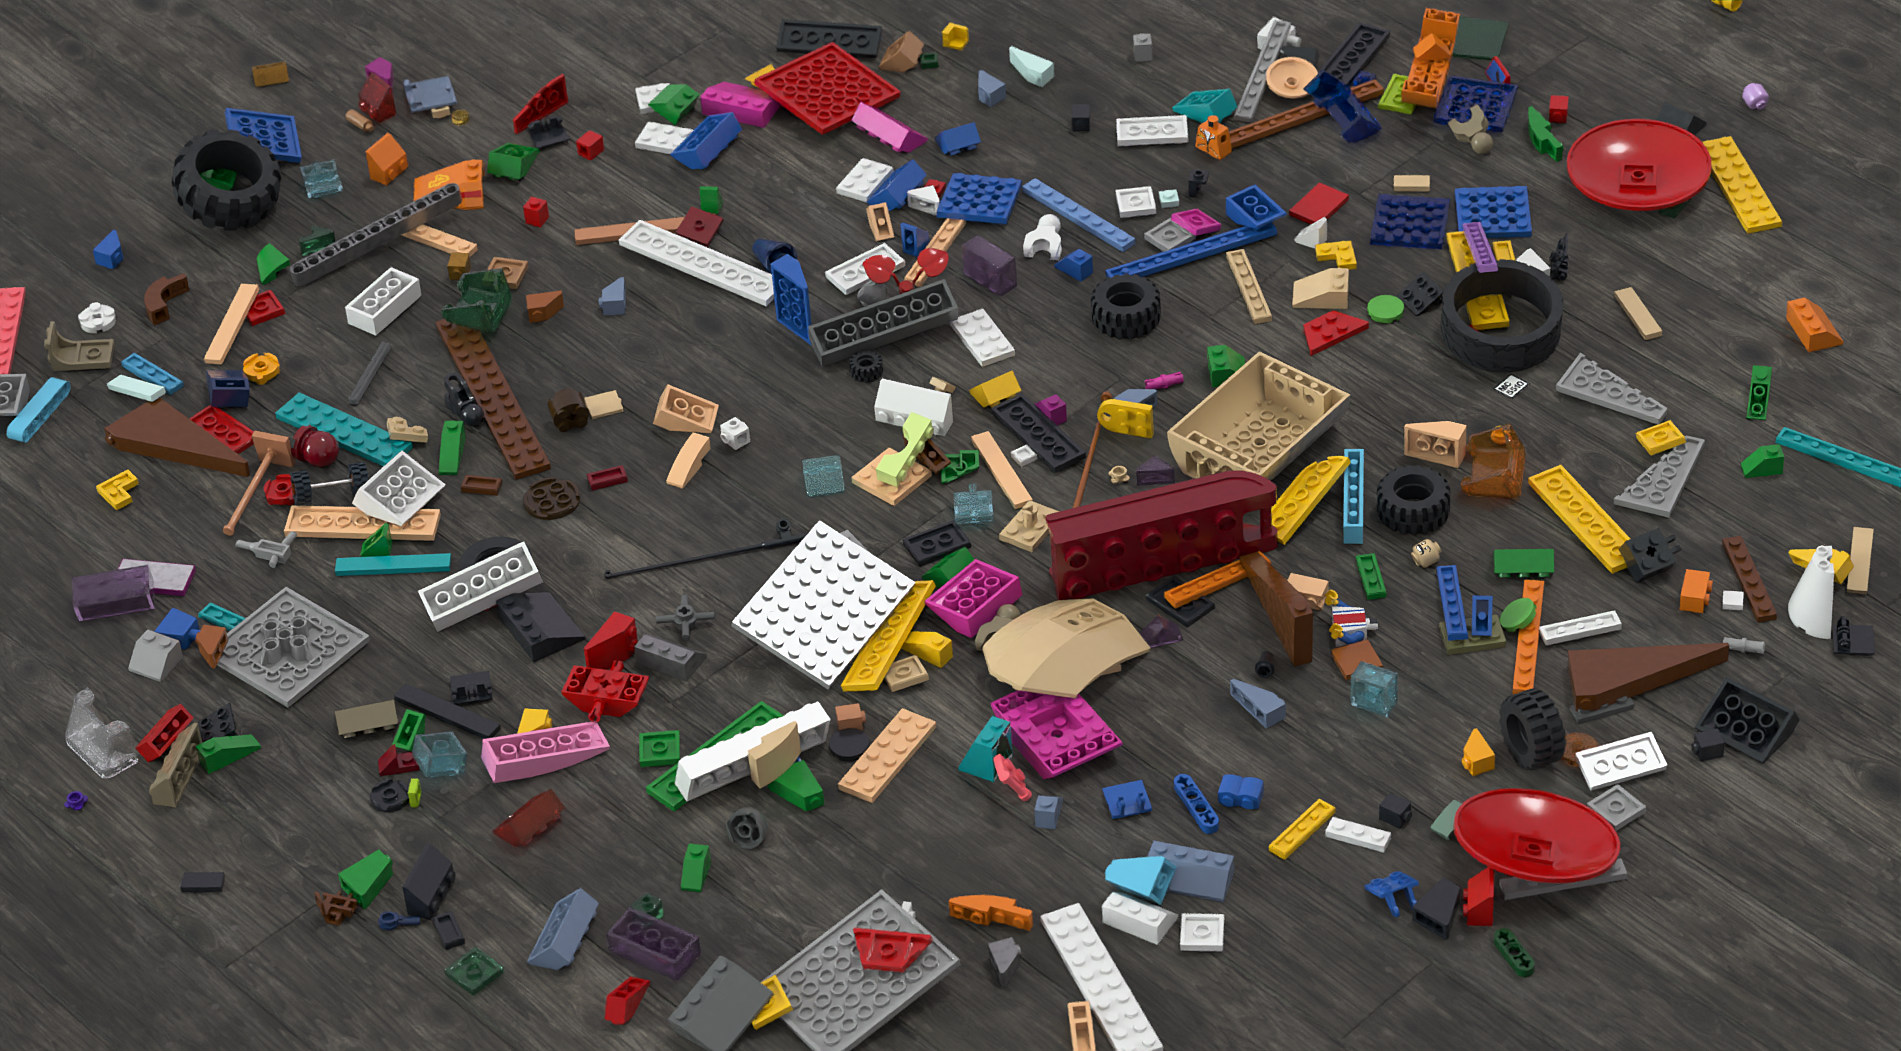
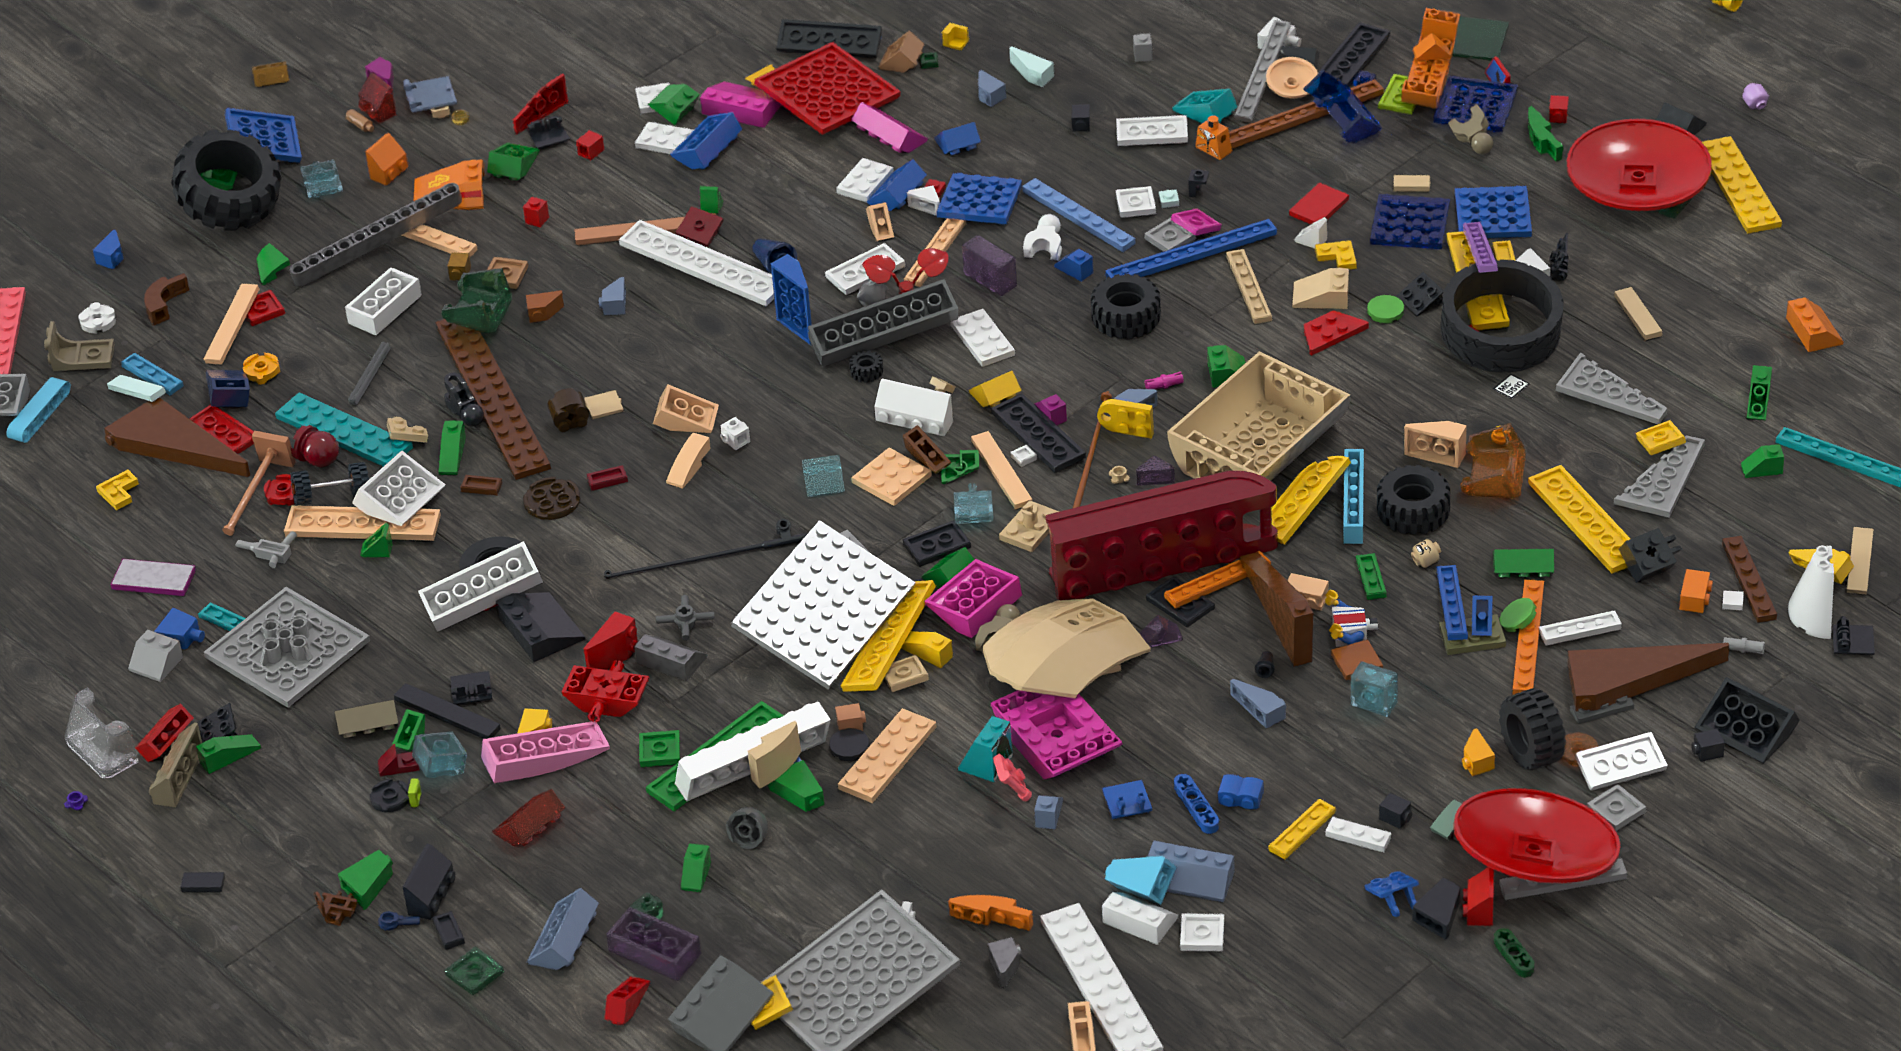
(113, 592): clear purple brick -> none
(212, 643): dark orange slope -> none
(316, 241): clear green slope -> none
(393, 564): teal tile -> none
(889, 949): red wing -> none
(894, 467): yellowish green arch -> none
(913, 239): blue slope -> none
(1252, 208): blue slope -> none

